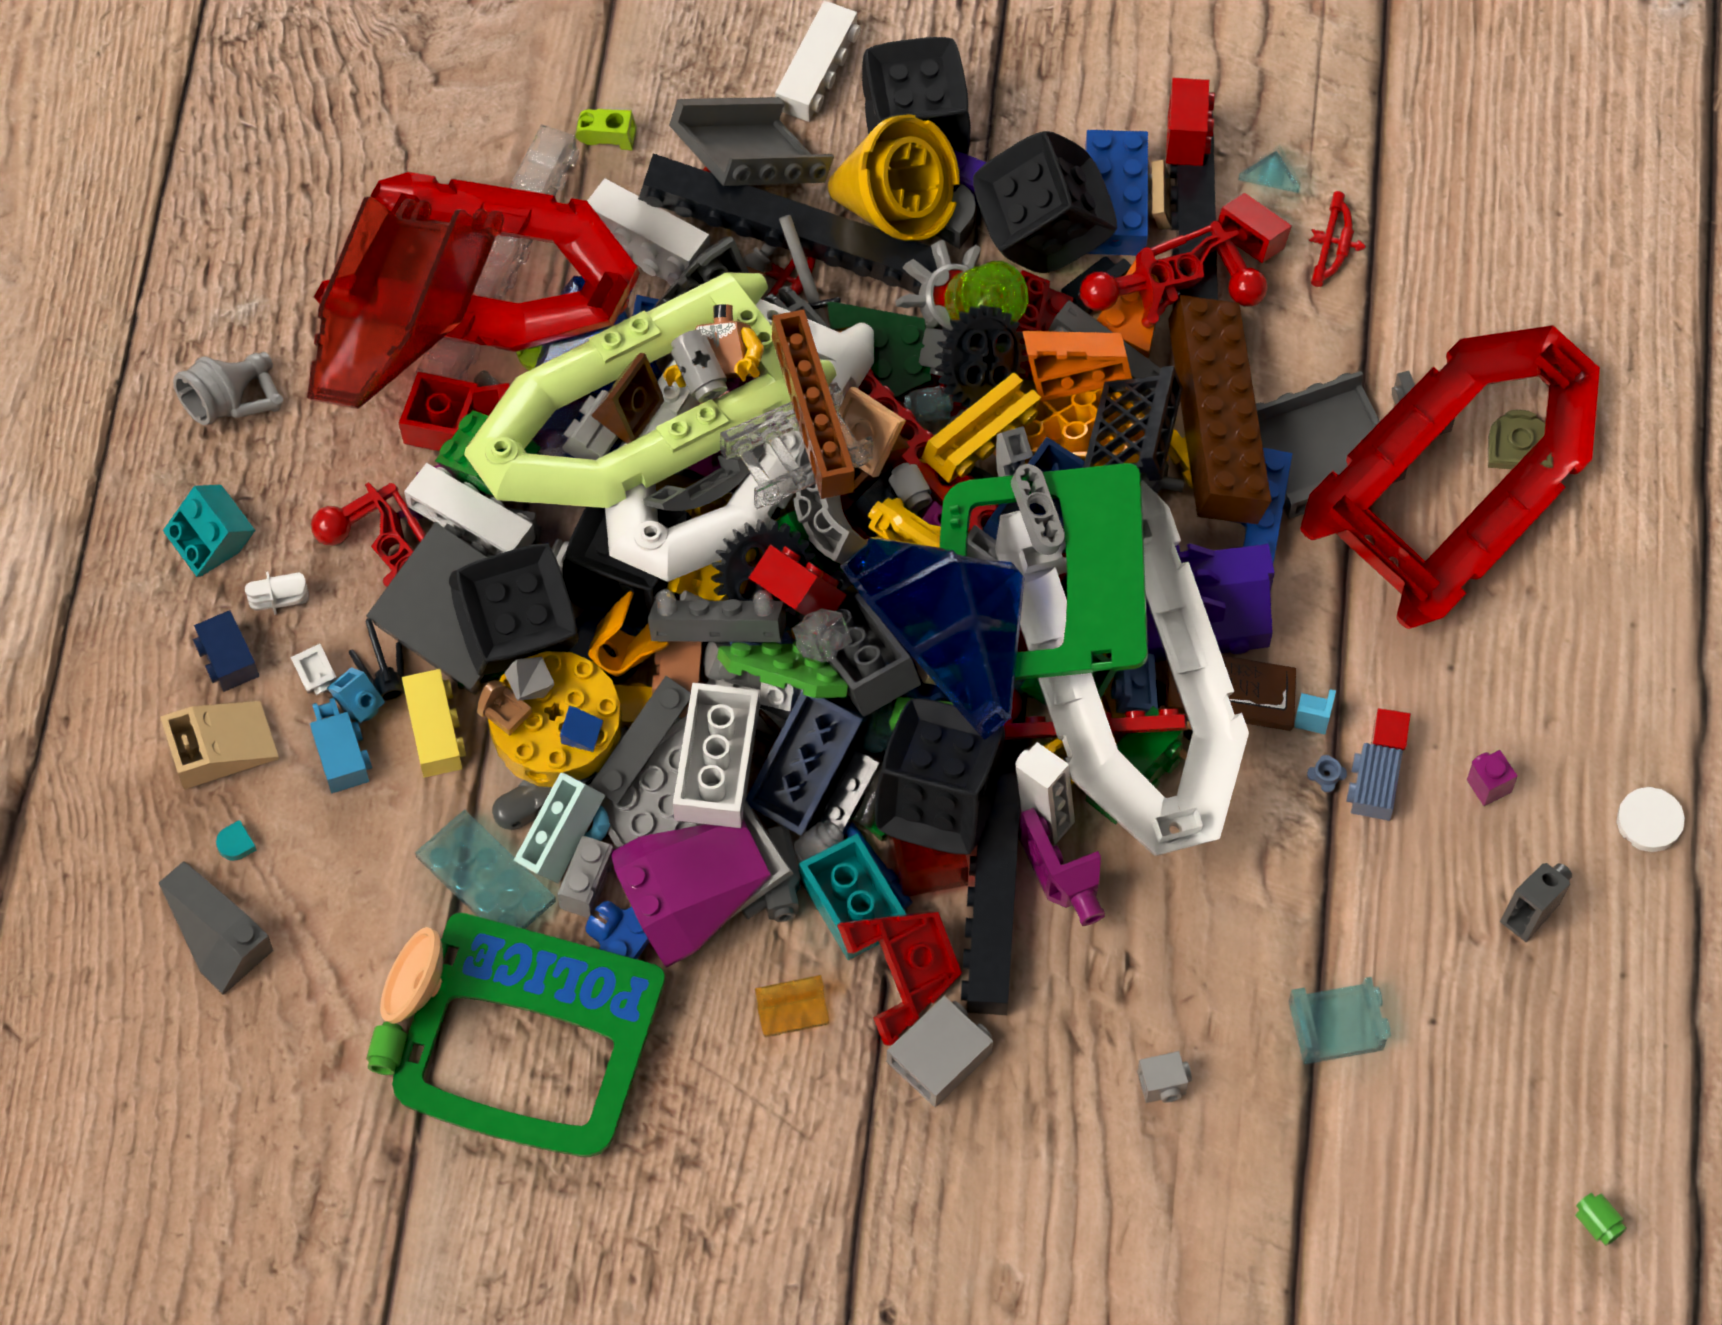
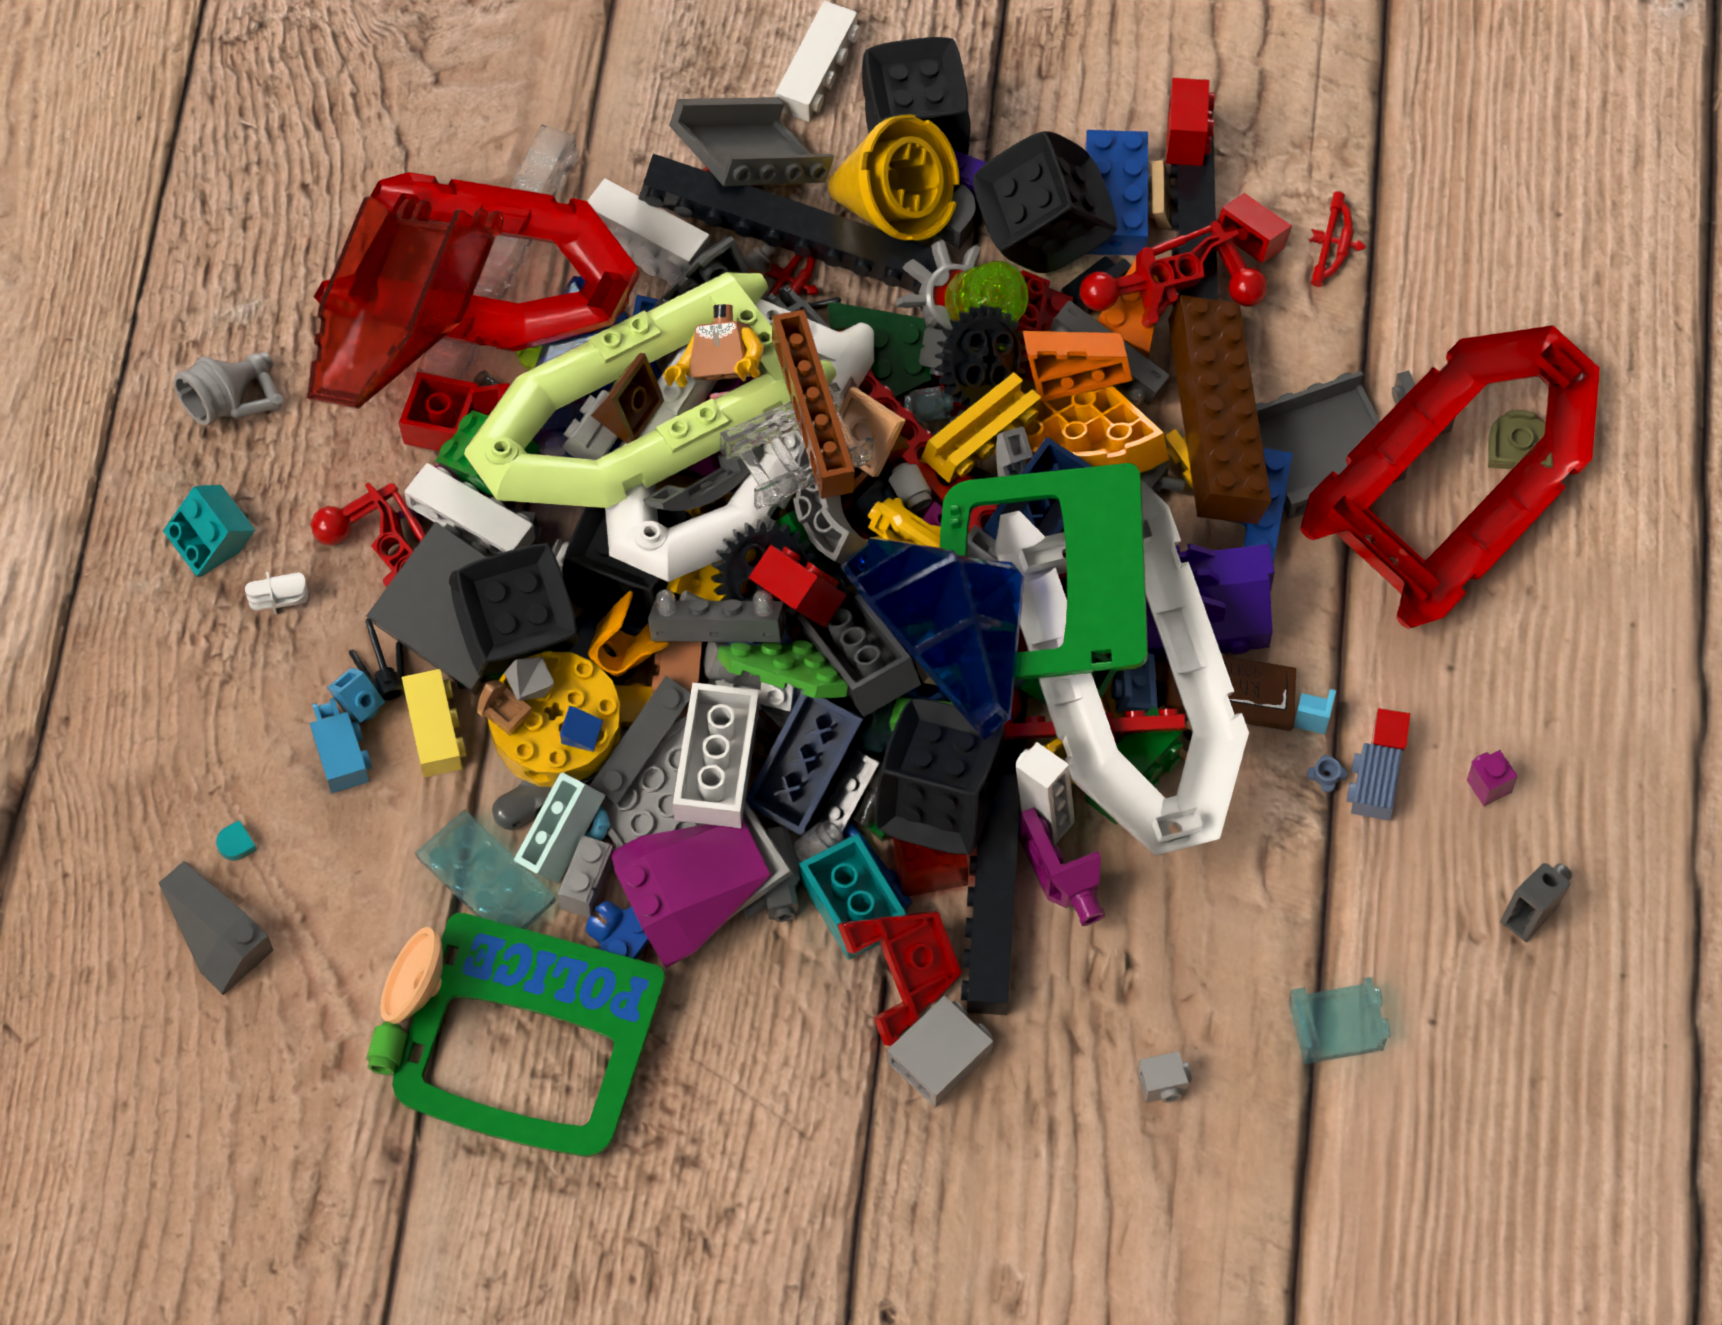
(218, 740): tan slope -> none
(225, 650): dark blue brick -> none
(314, 669): white bracket -> none
(606, 127): lime leg -> none
(694, 349): light grey piece -> none
(791, 1006): clear yellow panel -> none
(801, 263): light grey bar -> none
(821, 635): clear brick -> none
(1035, 523): light grey beam -> none
(1156, 425): black fence -> none
(1272, 171): clear light blue slope -> none
(1600, 1218): bright green brick -> none
(1650, 819): white tile -> none

